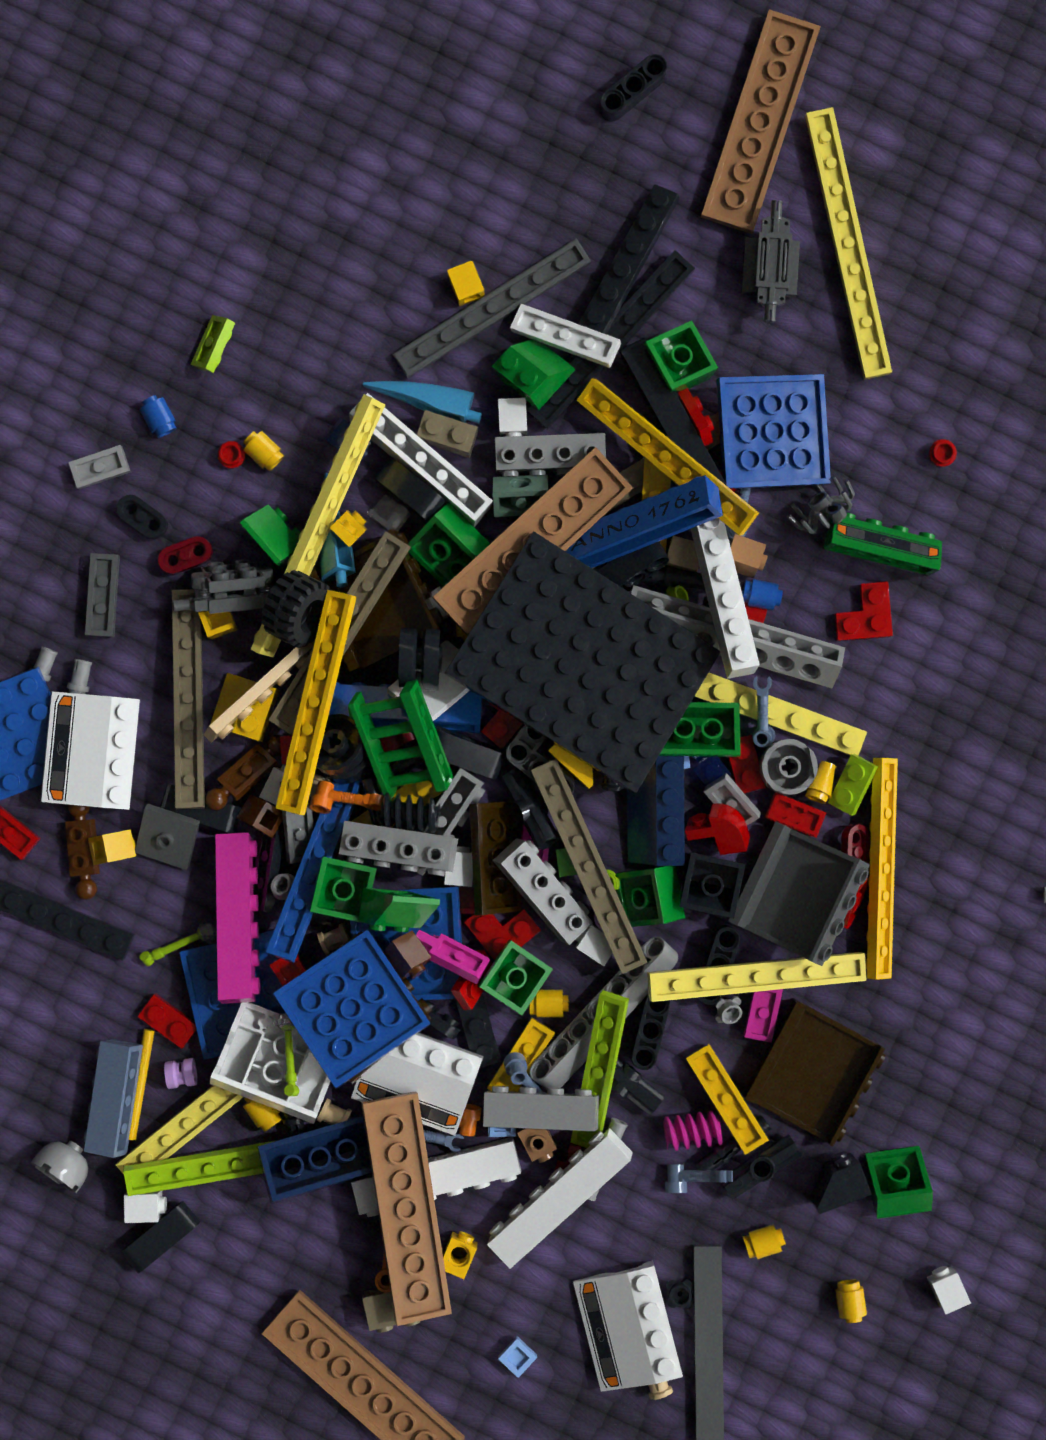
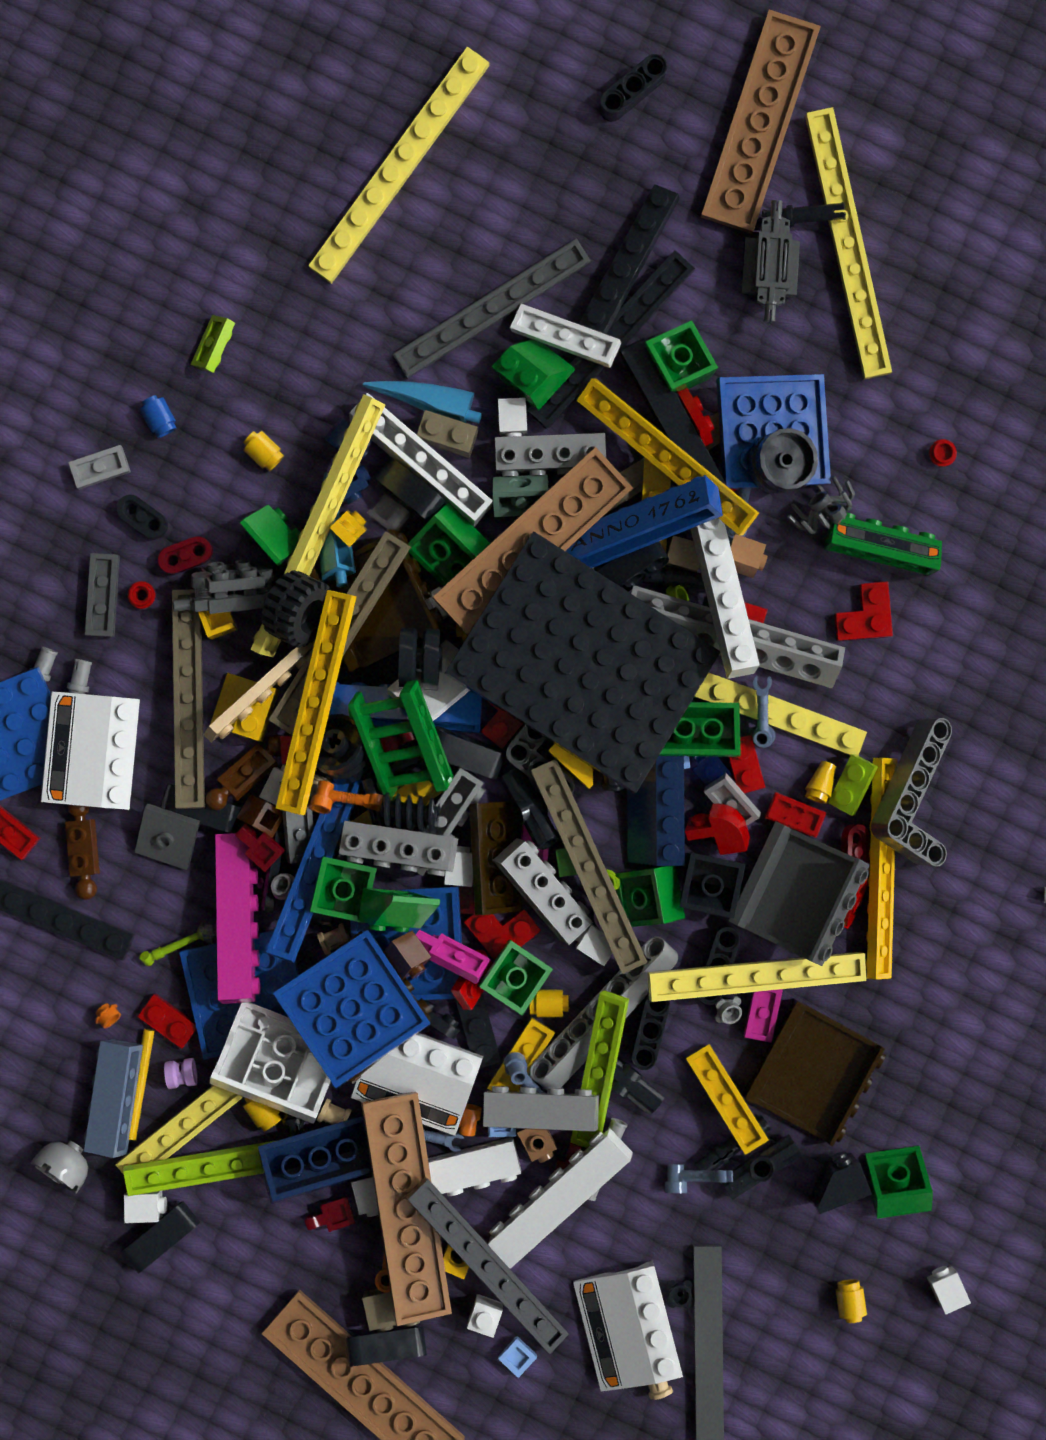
(107, 1015): none -> orange plate
(112, 847): yellow brick -> none
(133, 595): none -> red plate
(231, 454): red plate -> none
(262, 849): none -> dark red plate
(285, 1024): lime piece -> none
(286, 970): red plate -> none
(334, 1214): none -> dark red plate
(357, 486): none -> dark blue bracket
(385, 1346): none -> black beam
(399, 165): none -> light yellow plate
(466, 283): yellow panel -> none
(485, 1315): none -> white brick
(486, 1265): none -> black plate
(692, 1130): dark pink piece -> none
(762, 594): blue brick -> none
(764, 1242): yellow brick -> none
(782, 461): none -> black wheel
(800, 776): light grey brick -> none
(811, 213): none -> black pin
(905, 792): none -> dark grey beam

